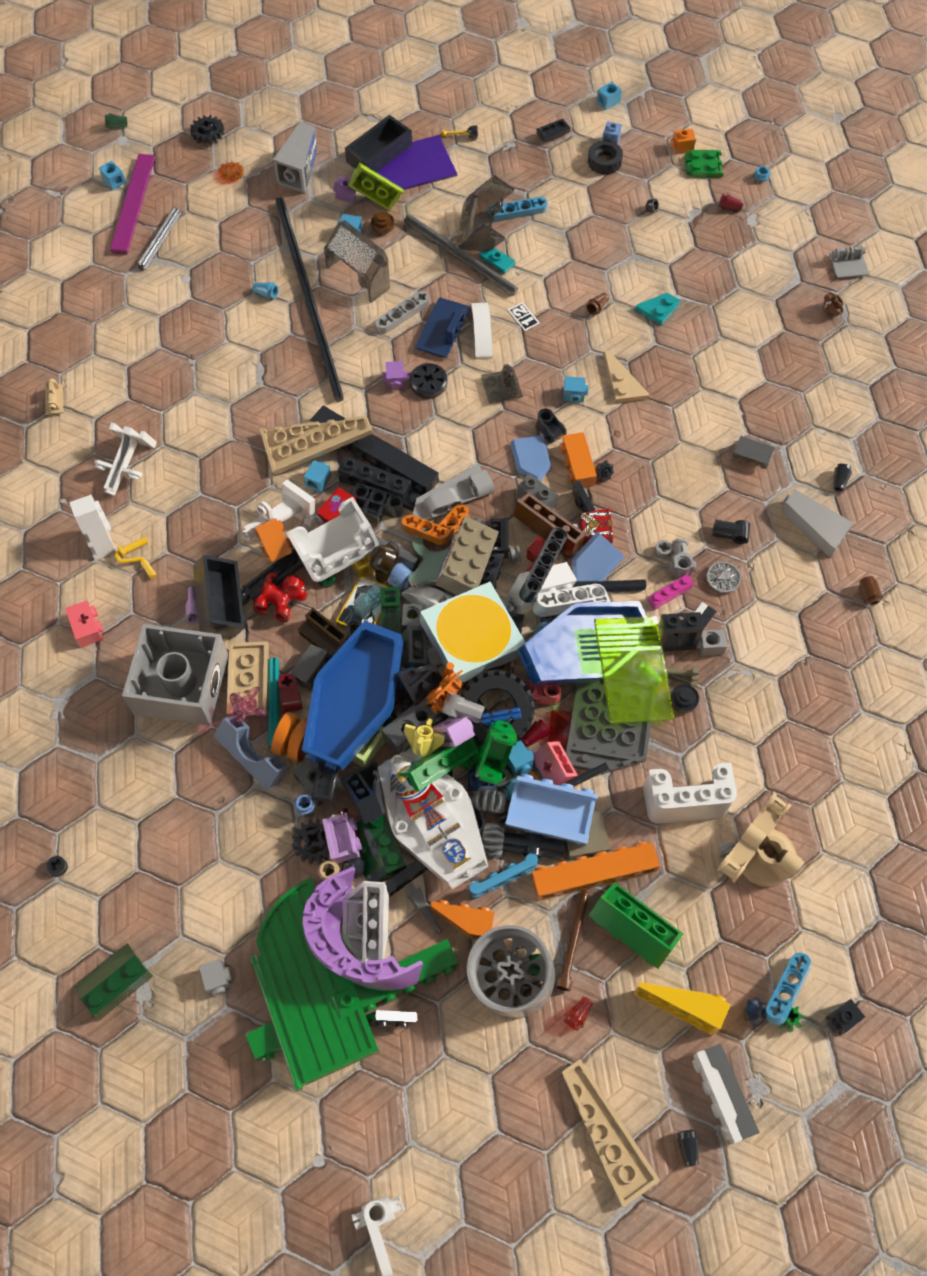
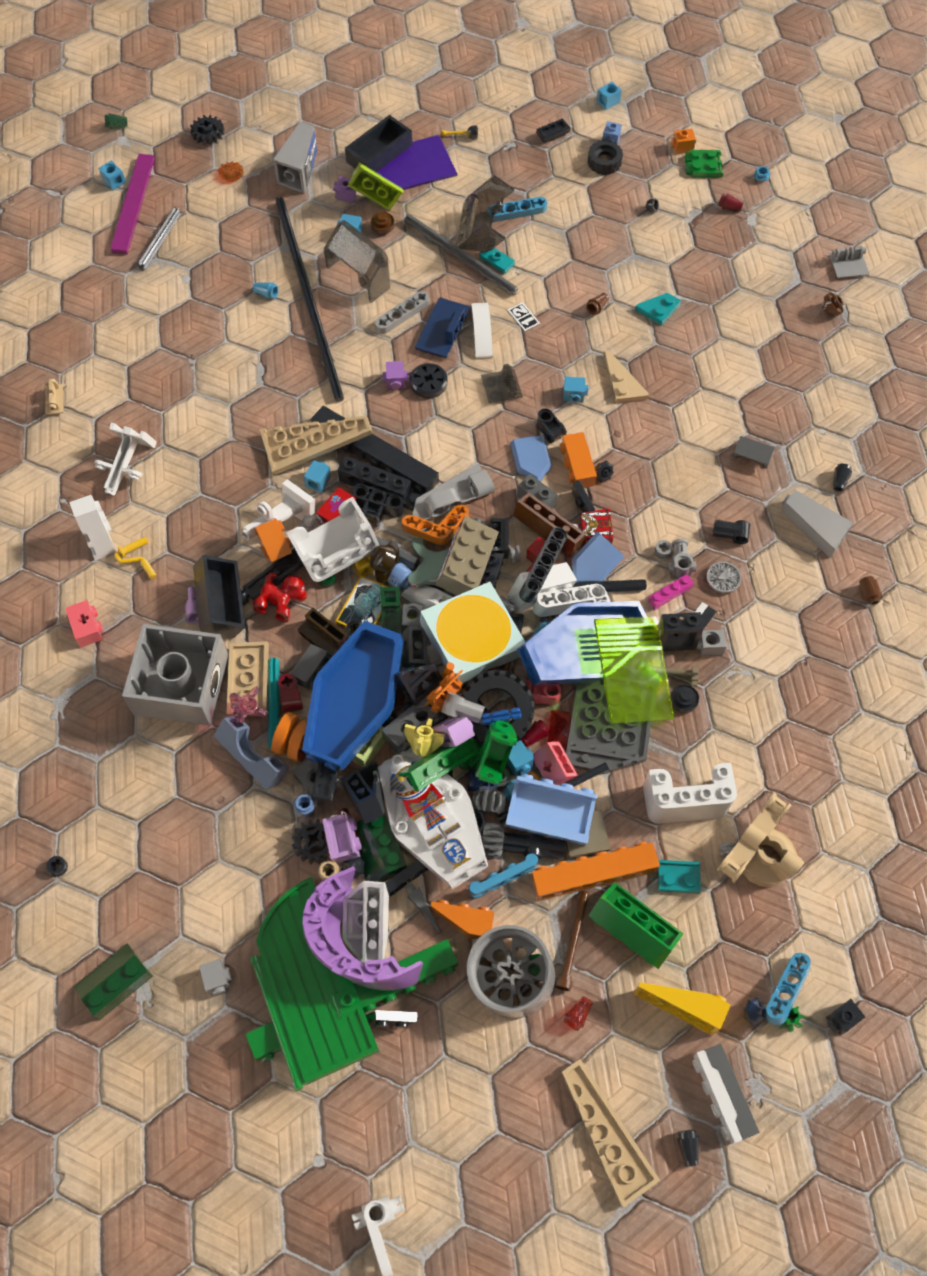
(679, 876): none -> teal plate

